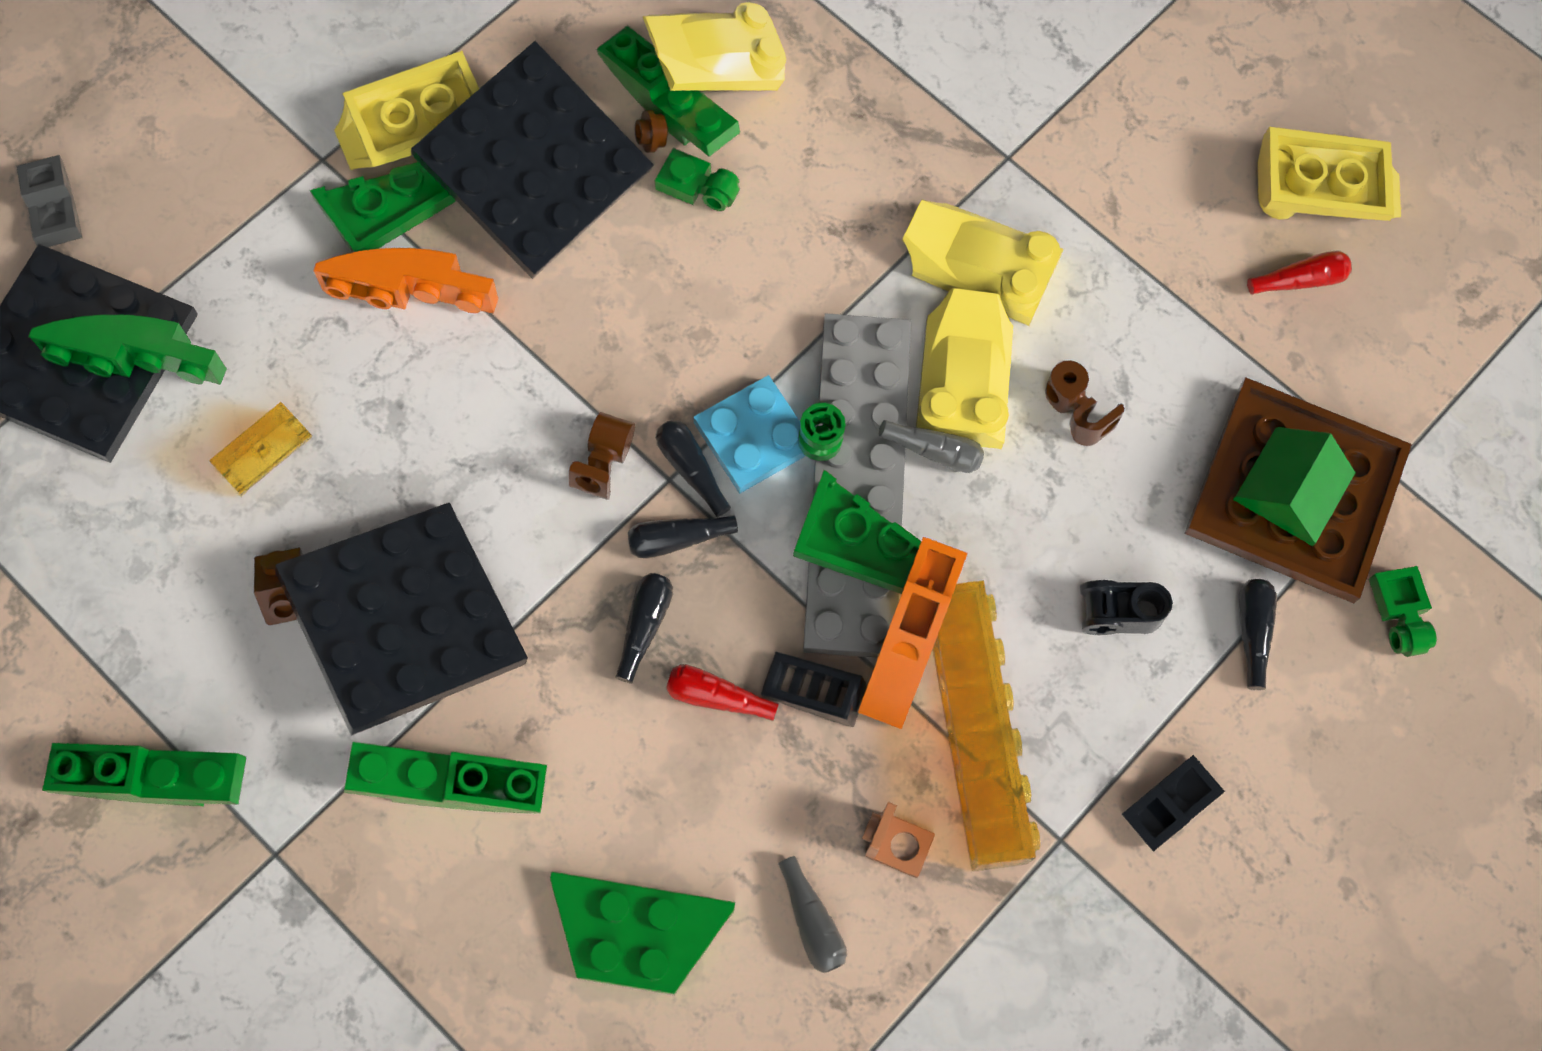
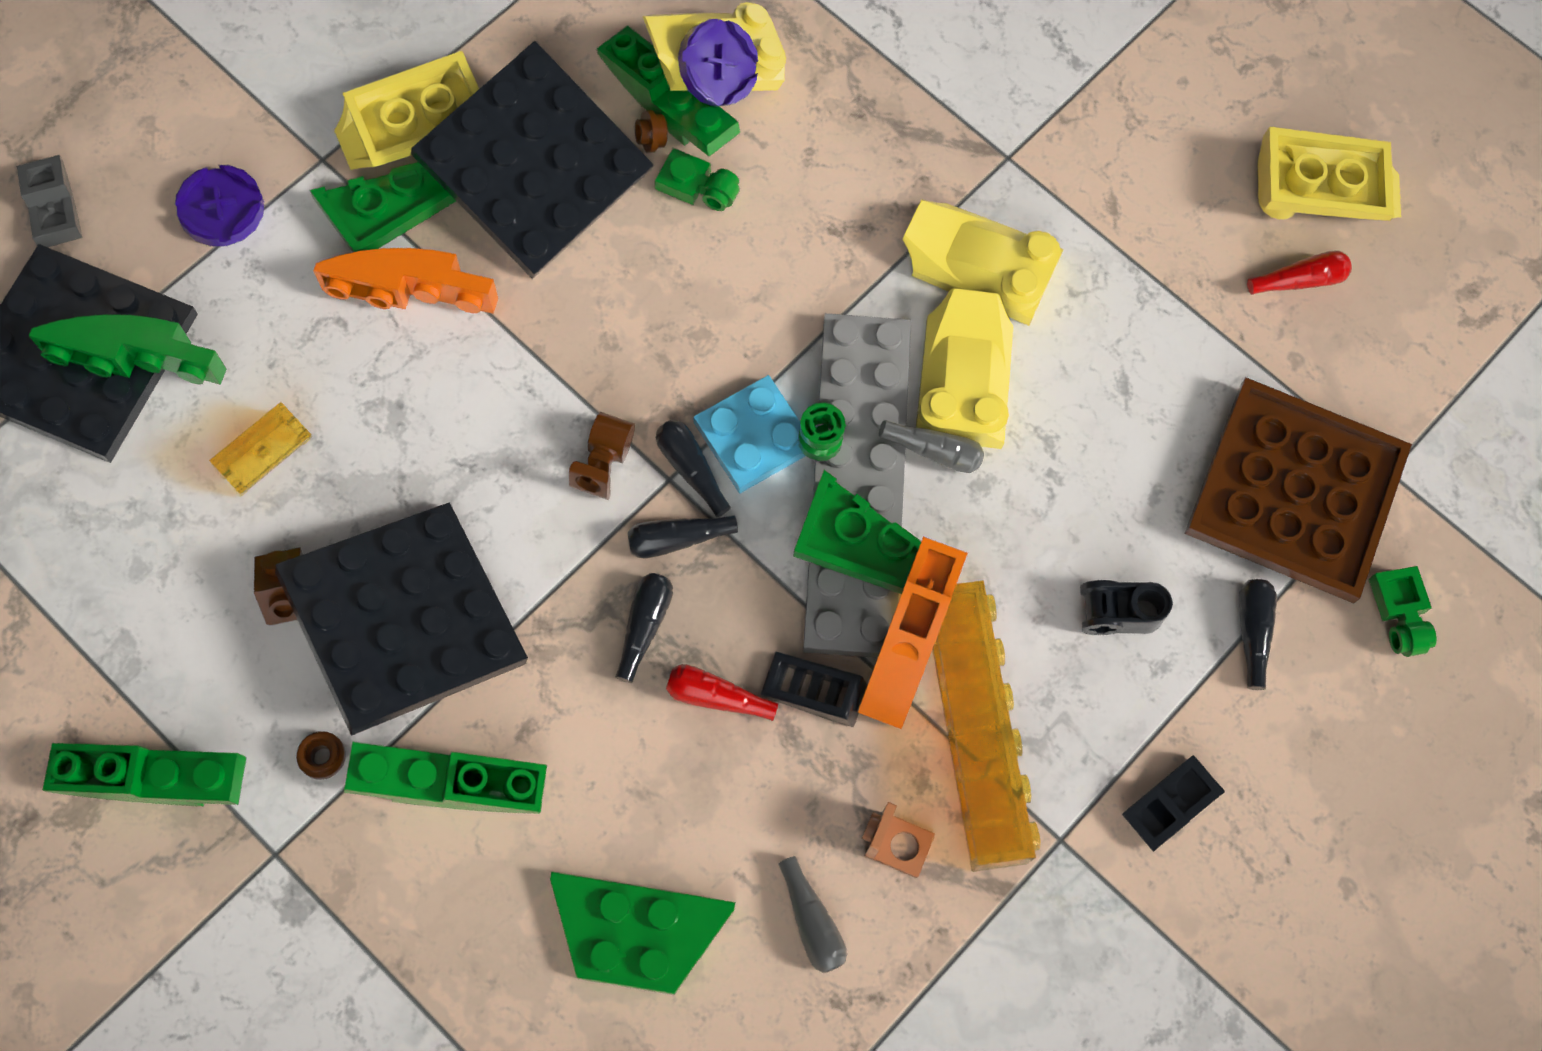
(219, 205): none -> dark purple tile
(311, 745): none -> reddish brown plate
(718, 62): none -> dark purple tile
(1068, 392): reddish brown leg -> none
(1297, 481): green slope -> none

